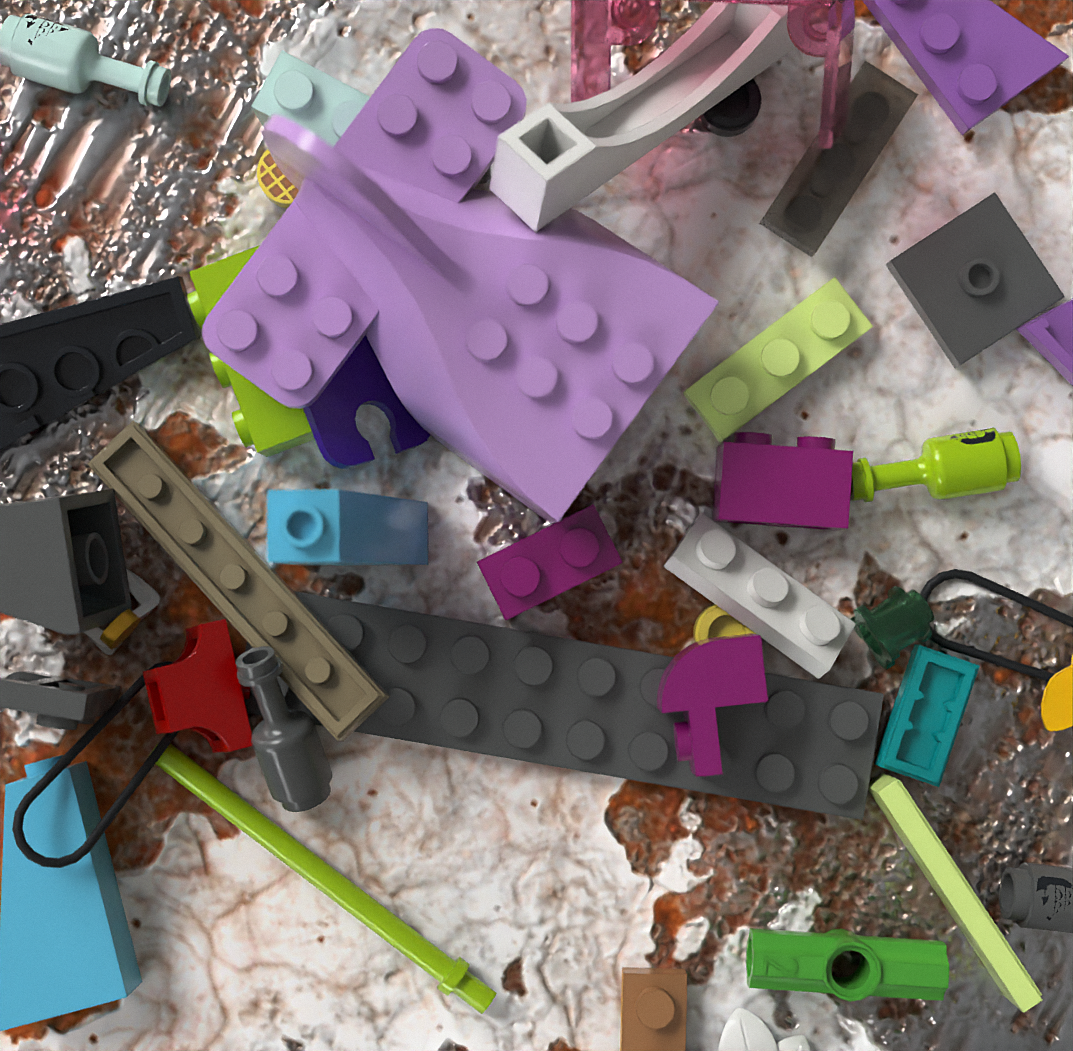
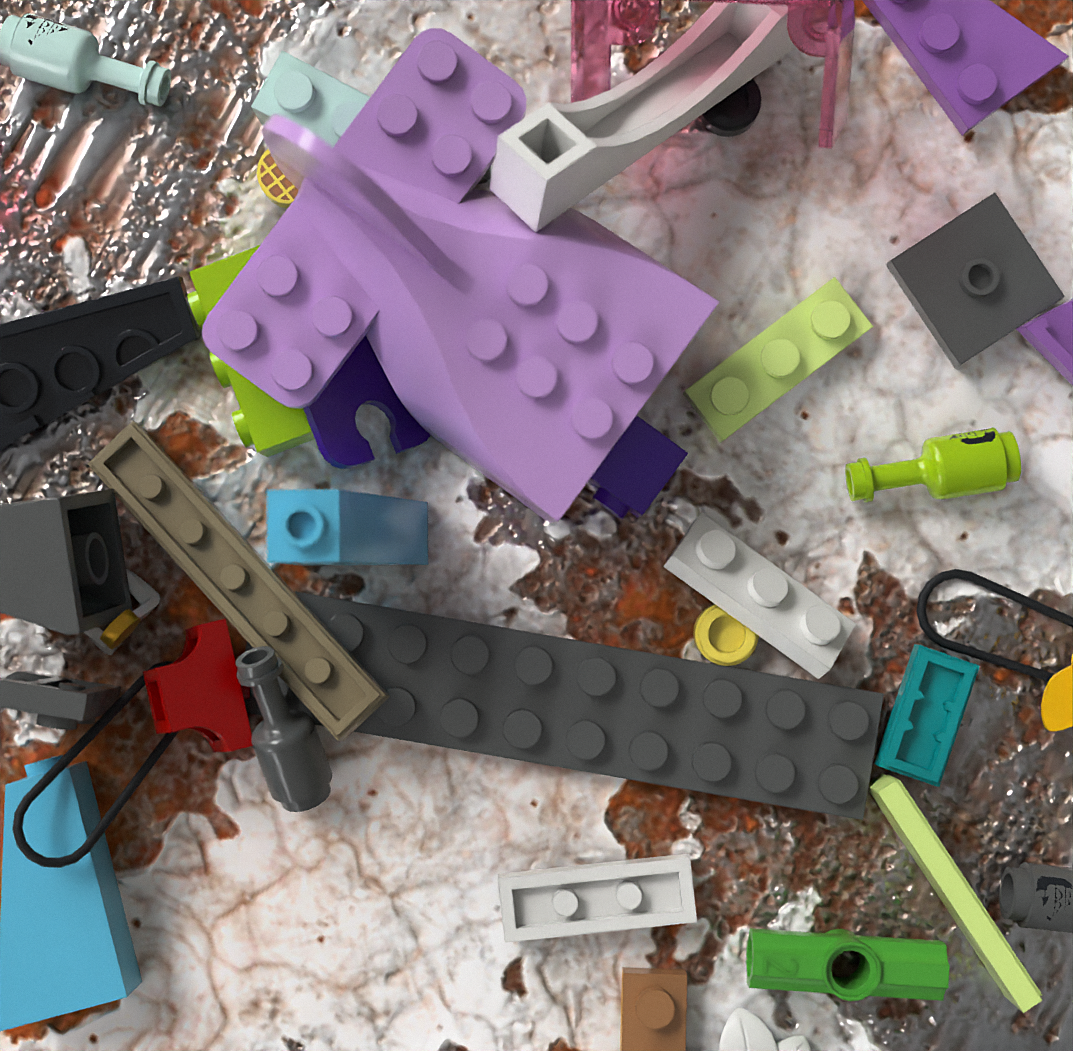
(450, 973): lime bar -> none
(549, 562): magenta brick -> none
(597, 898): none -> white plate
(636, 469): none -> dark purple brick
(706, 677): magenta brick -> none
(782, 484): magenta brick -> none
(828, 176): clear smoke plate -> none
(894, 624): clear green brick -> none

